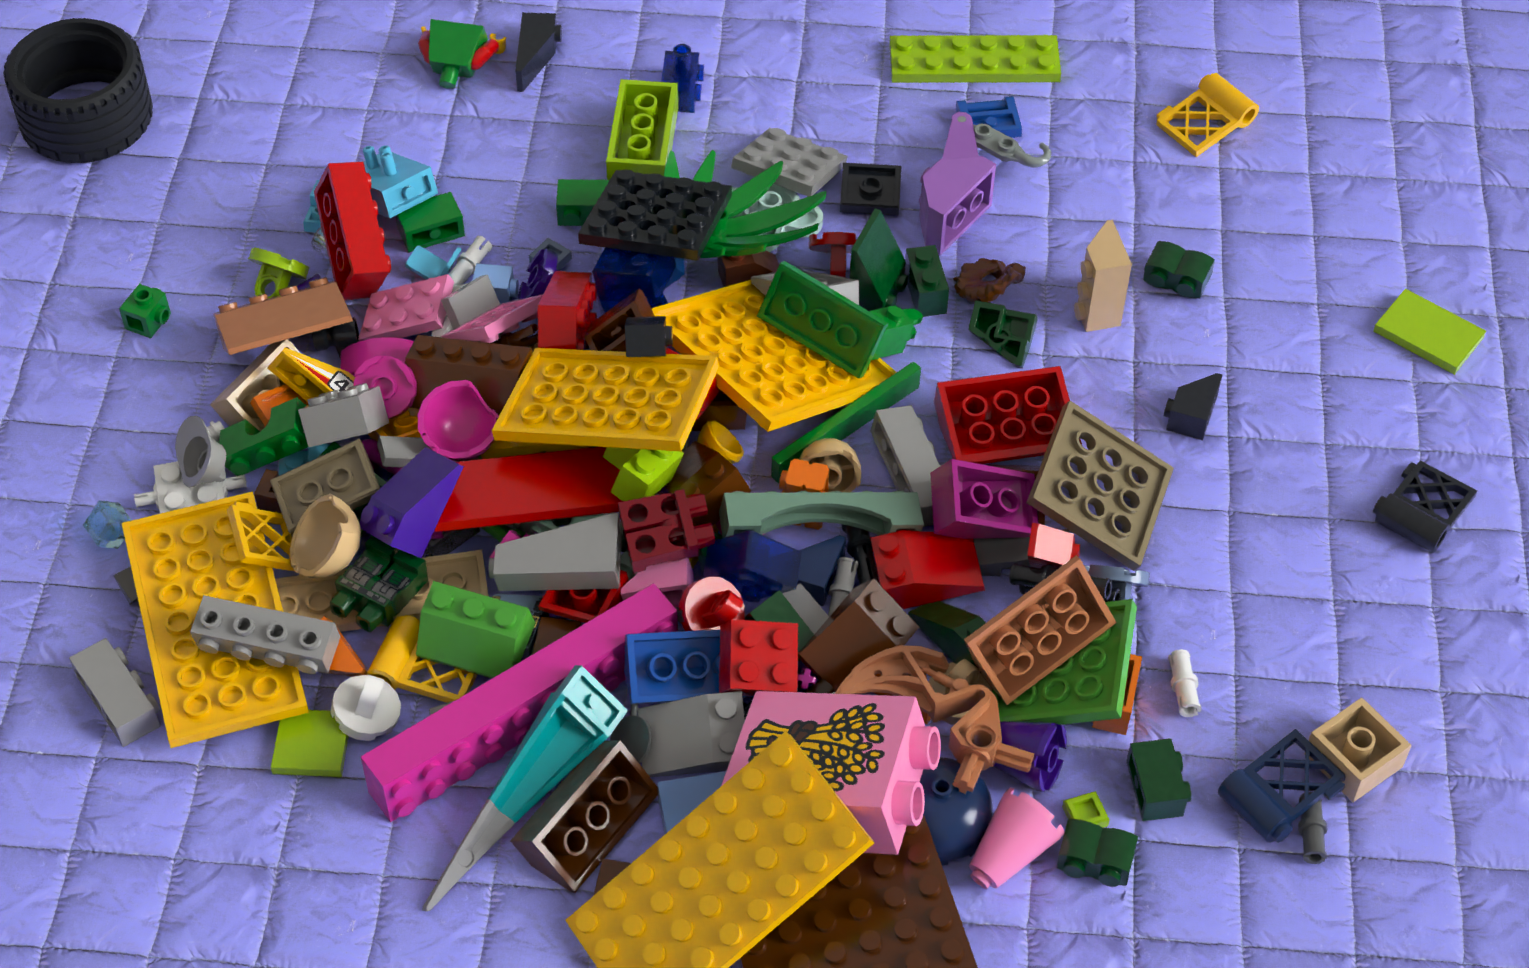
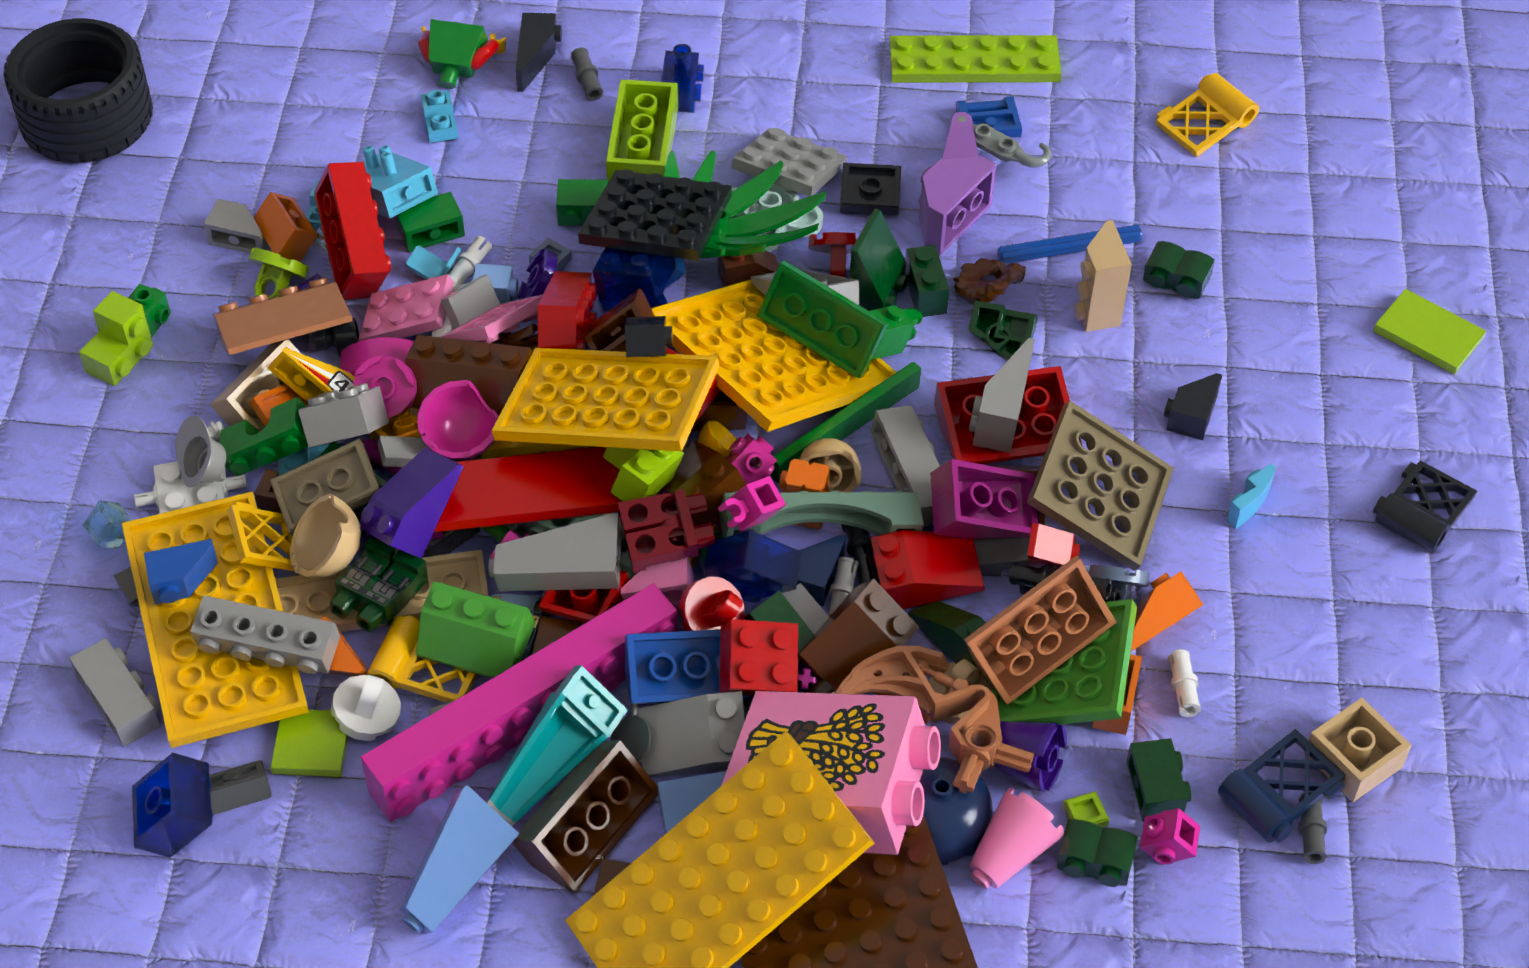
(120, 340): none -> lime brick
(171, 805): none -> clear blue brick
(179, 570): none -> blue slope
(233, 227): none -> light grey slope
(239, 787): none -> dark grey slope
(285, 226): none -> orange brick
(439, 116): none -> medium azure slope
(458, 856): none -> medium blue slope
(586, 74): none -> dark grey pin
(753, 504): none -> dark pink brick
(759, 450): none -> dark pink brick
(998, 410): none -> light grey slope
(1061, 245): none -> blue axle
(1163, 606): none -> orange slope
(1170, 836): none -> dark pink brick
(1248, 502): none -> medium azure slope

